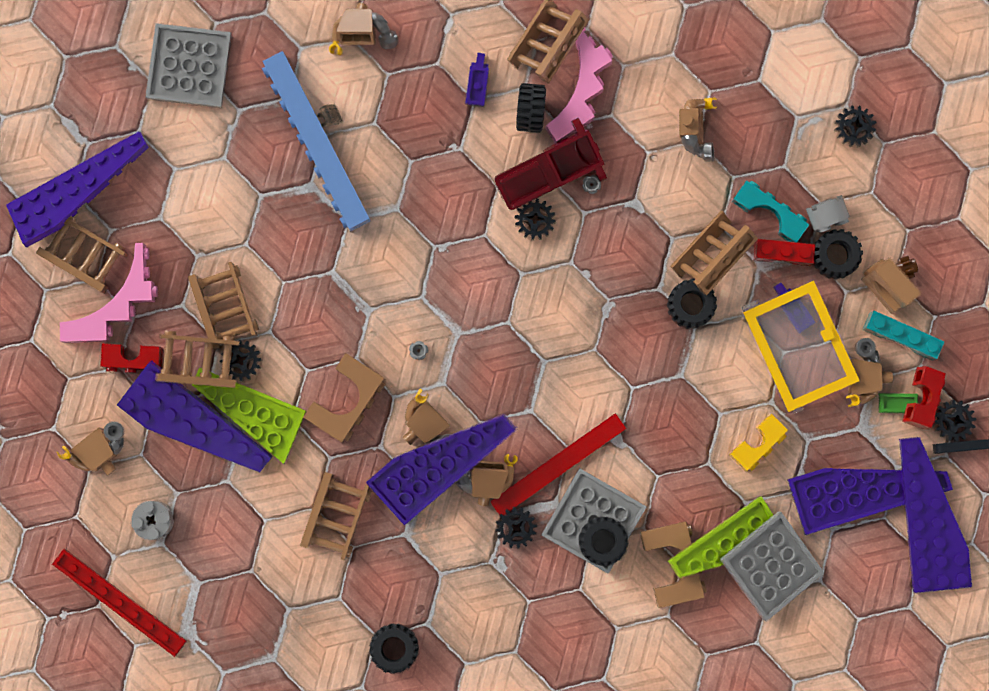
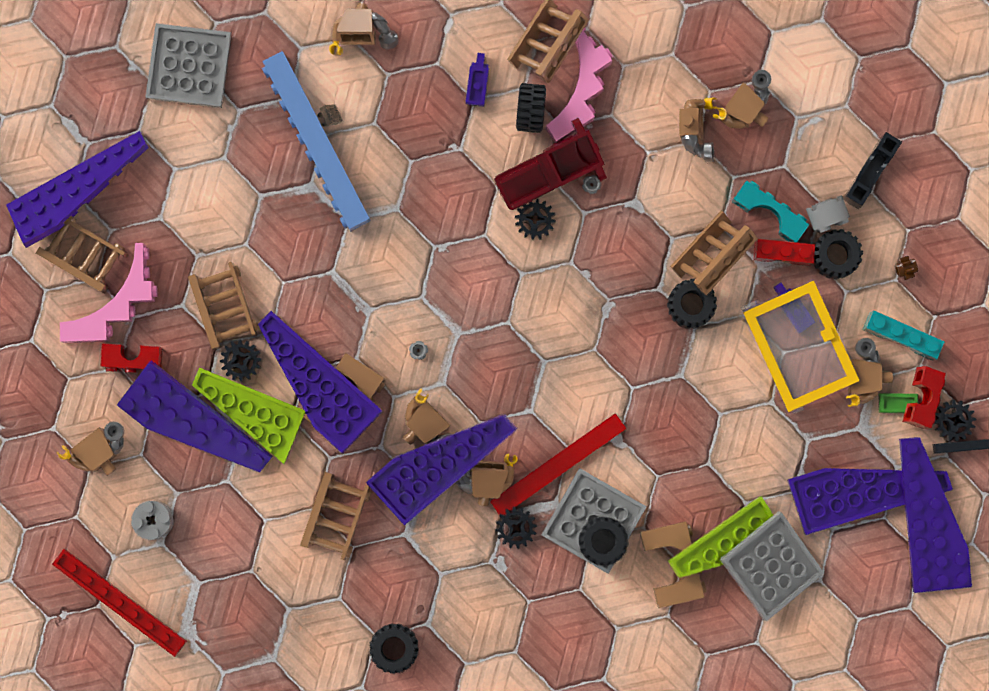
(205, 377): medium nougat fence -> none
(329, 399): none -> dark purple wing
(747, 104): none -> medium nougat torso
(772, 432): yellow arch -> none
(847, 125): black gear -> none
(871, 170): none -> black arch
(890, 285): medium nougat arch -> none

